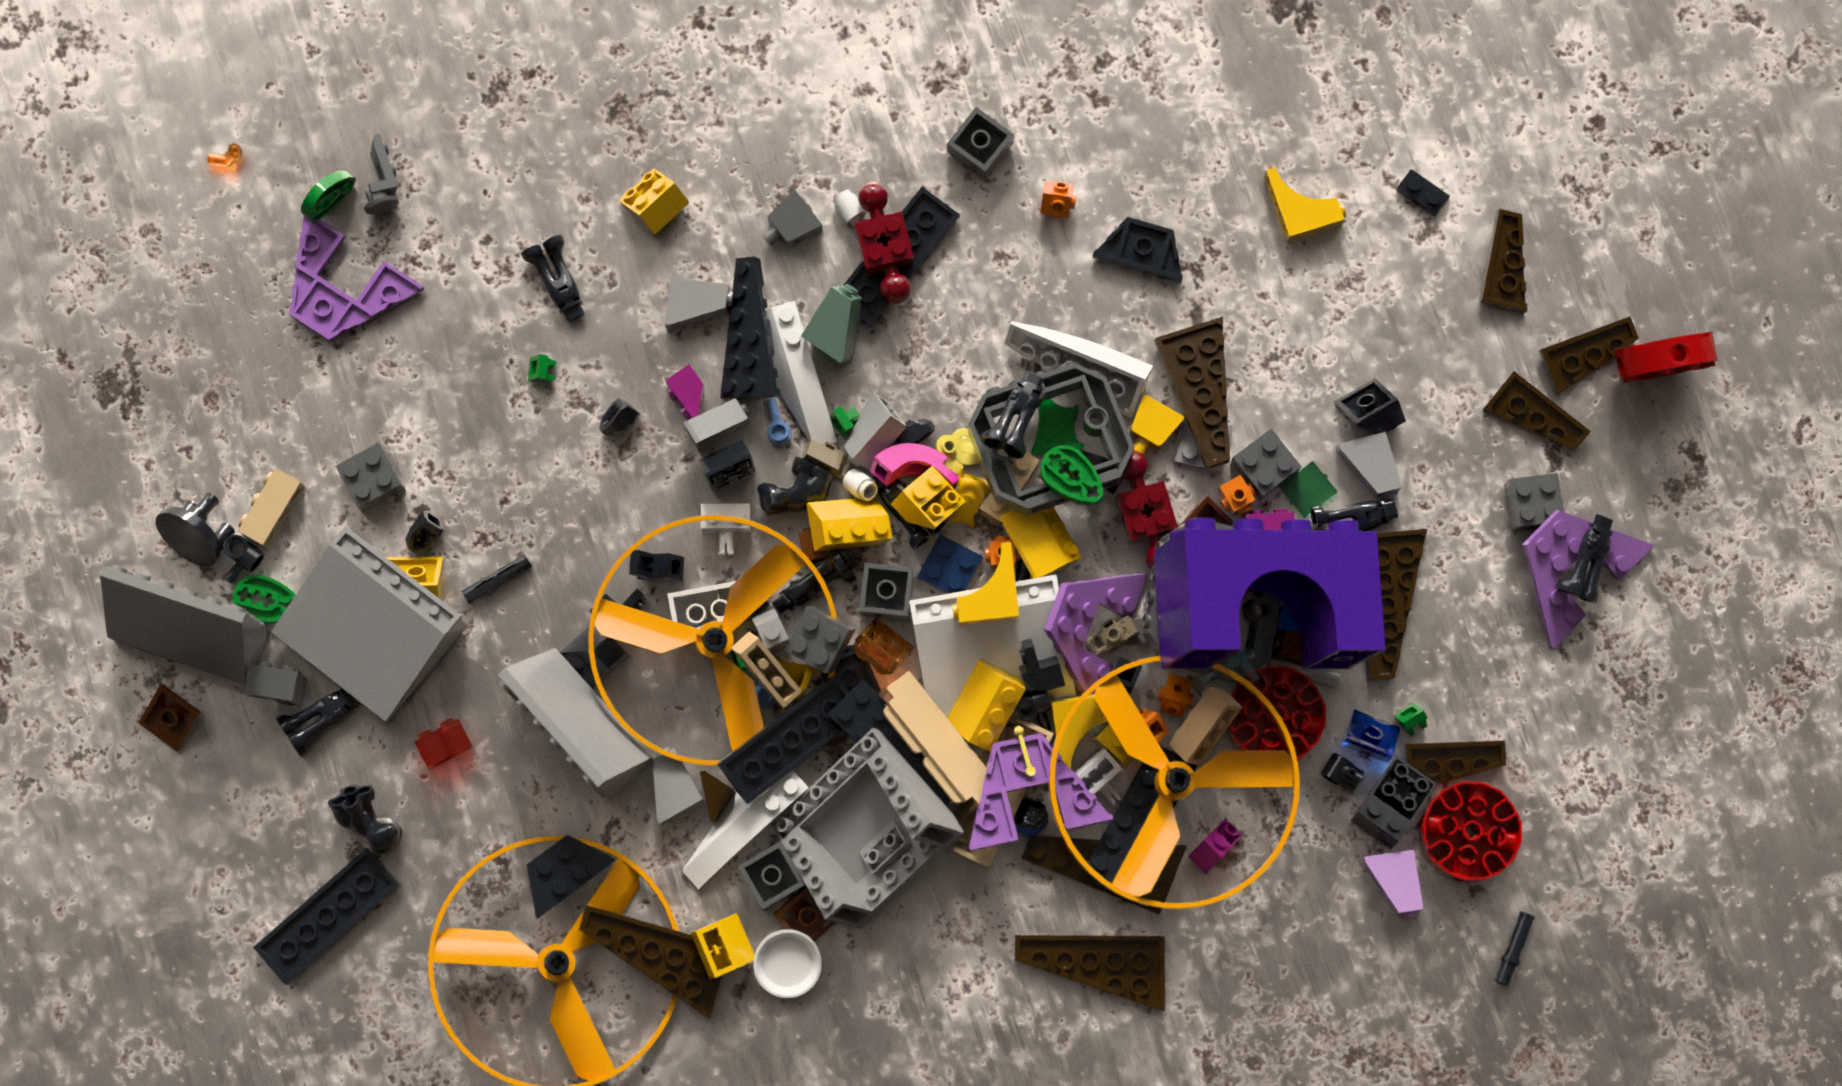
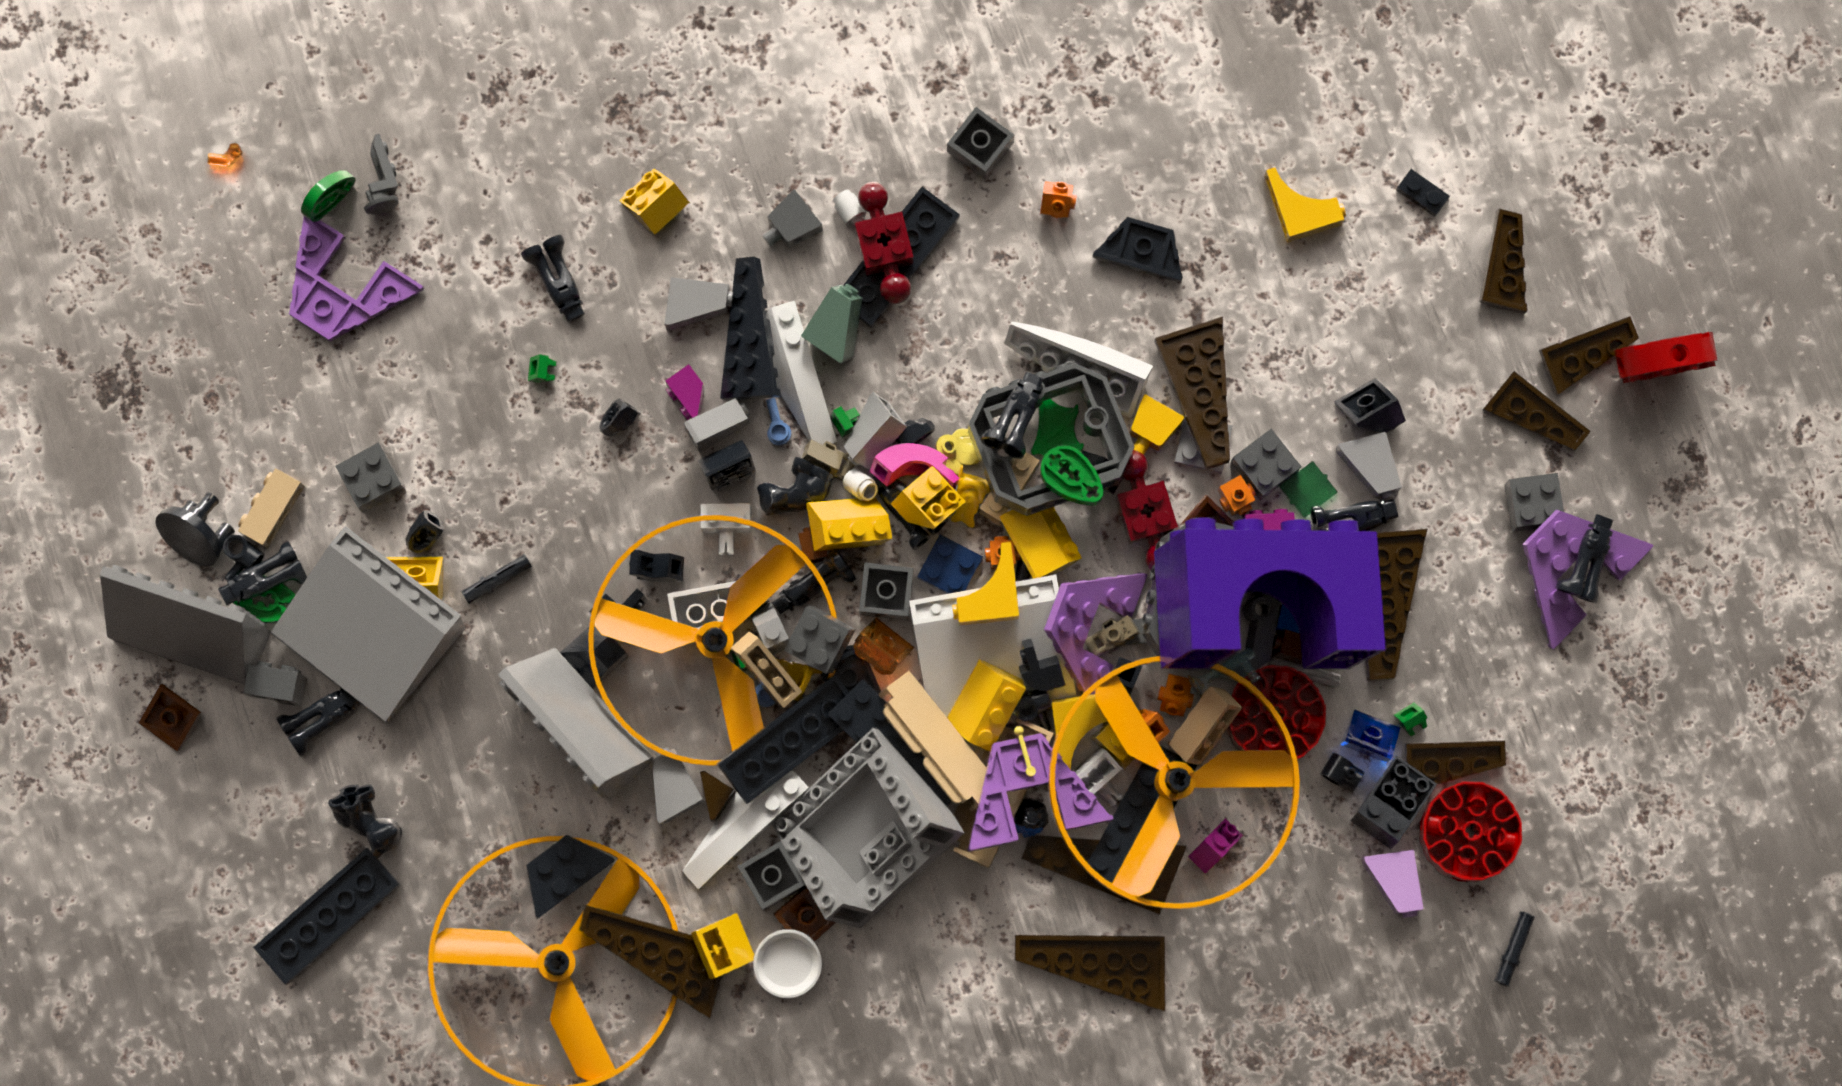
(252, 583): none -> black piece
(443, 743): clear red brick -> none

